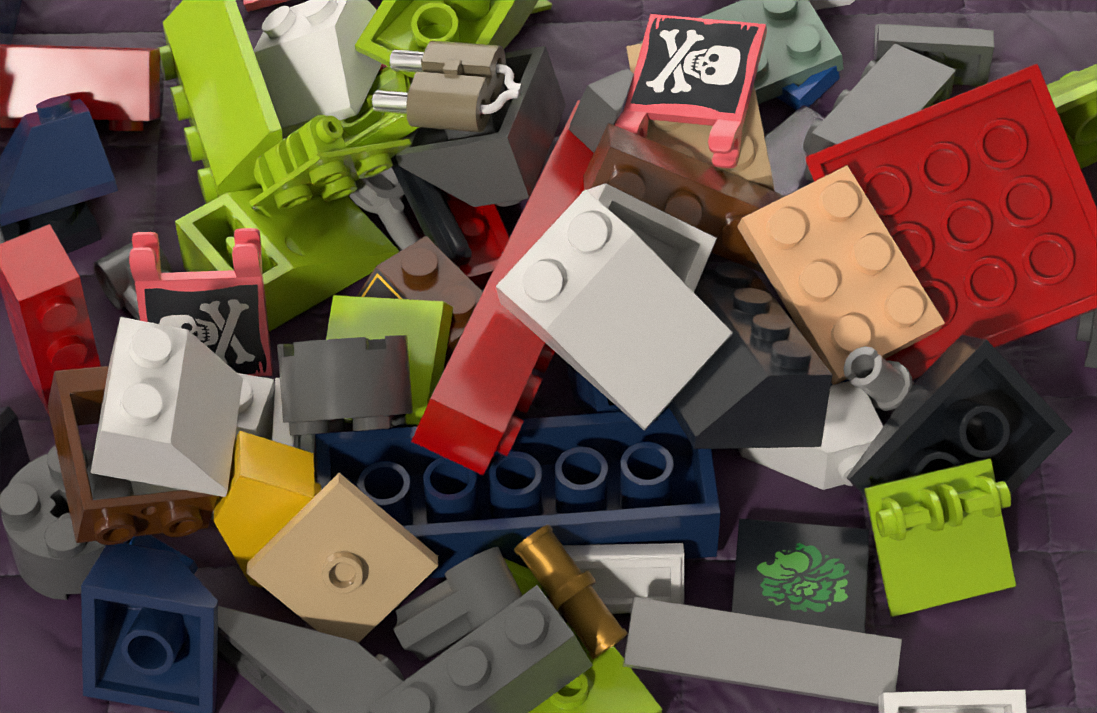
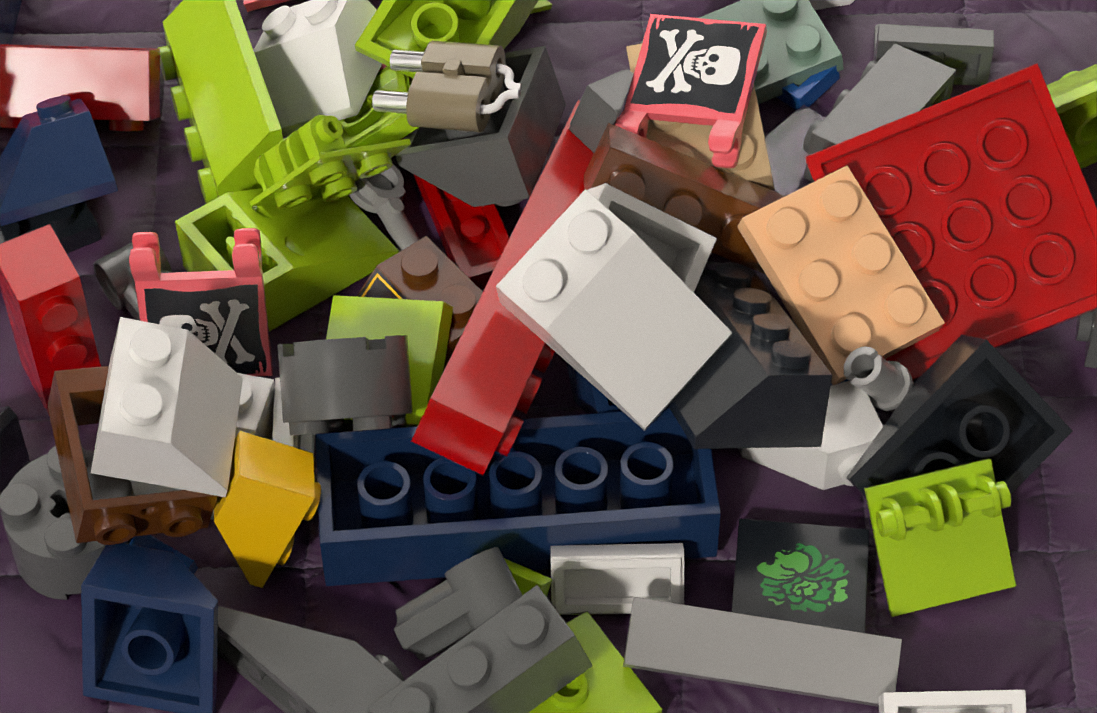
(342, 562): tan plate -> none
(434, 215): black axle -> none
(570, 591): pearl gold pin -> none

